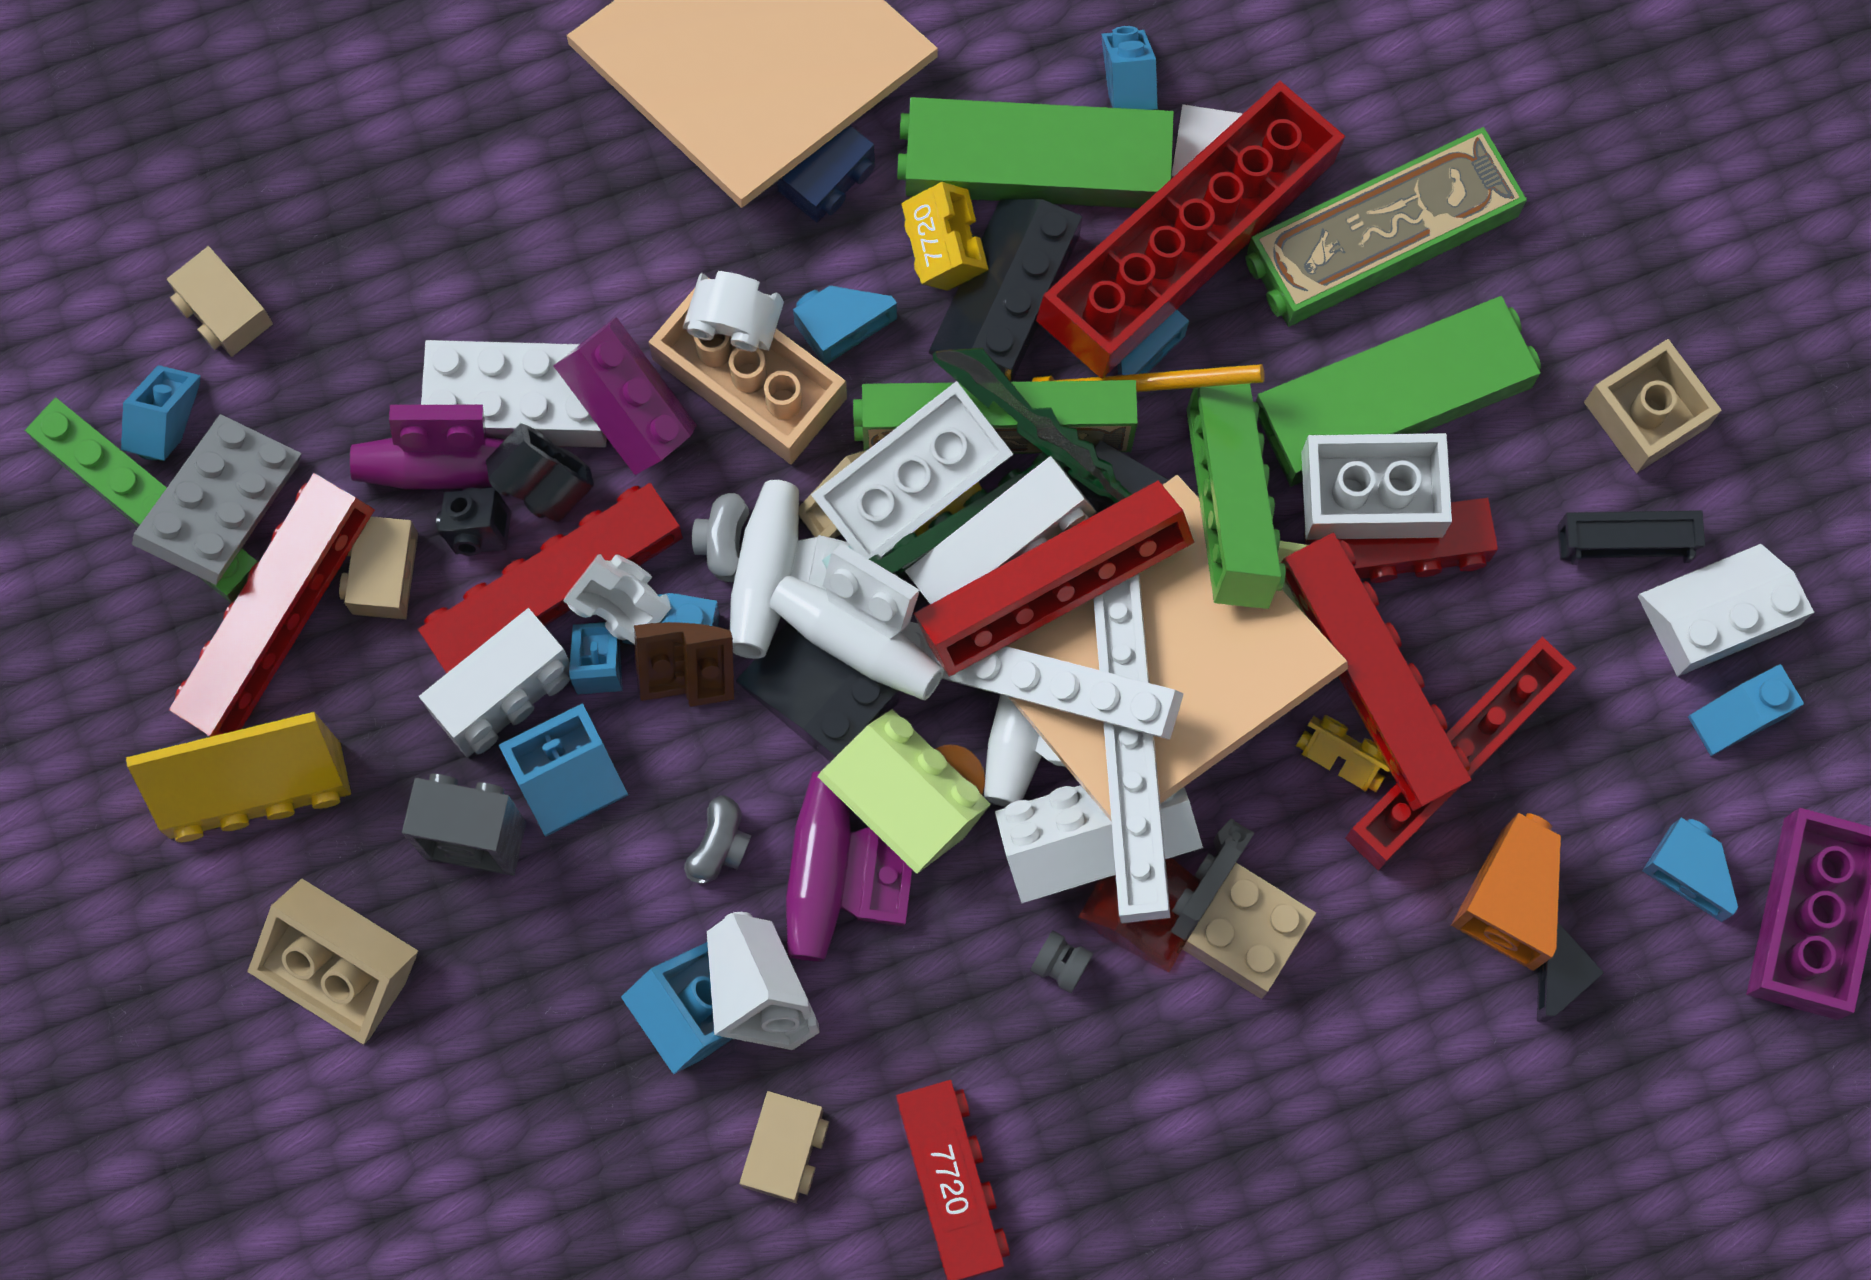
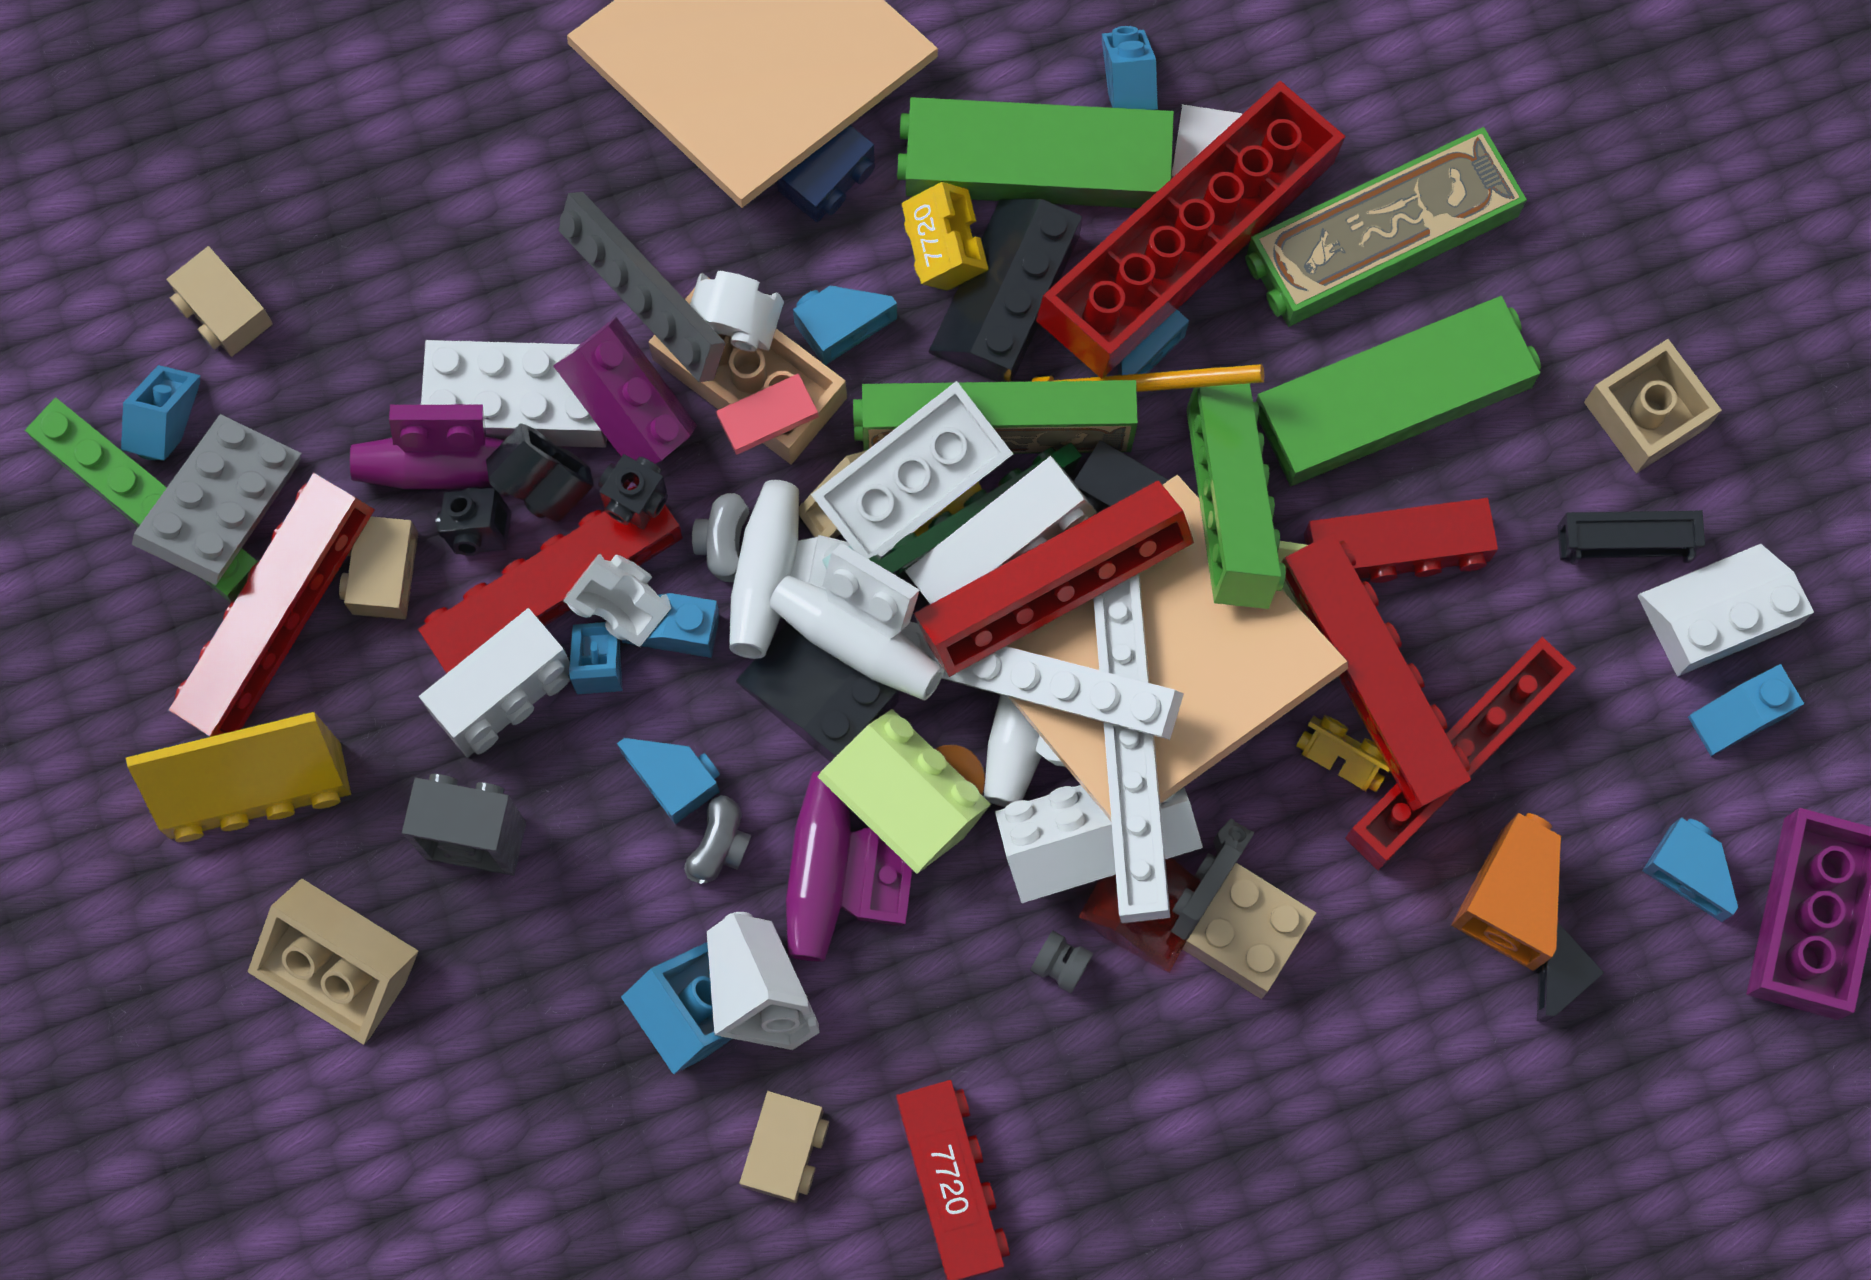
(563, 770): dark azure slope -> none
(637, 504): none -> black brick
(641, 287): none -> dark grey plate
(672, 775): none -> dark azure slope
(684, 660): reddish brown slope -> none
(767, 414): none -> coral tile
(1040, 426): dark green sword -> none
(1376, 486): white brick -> none

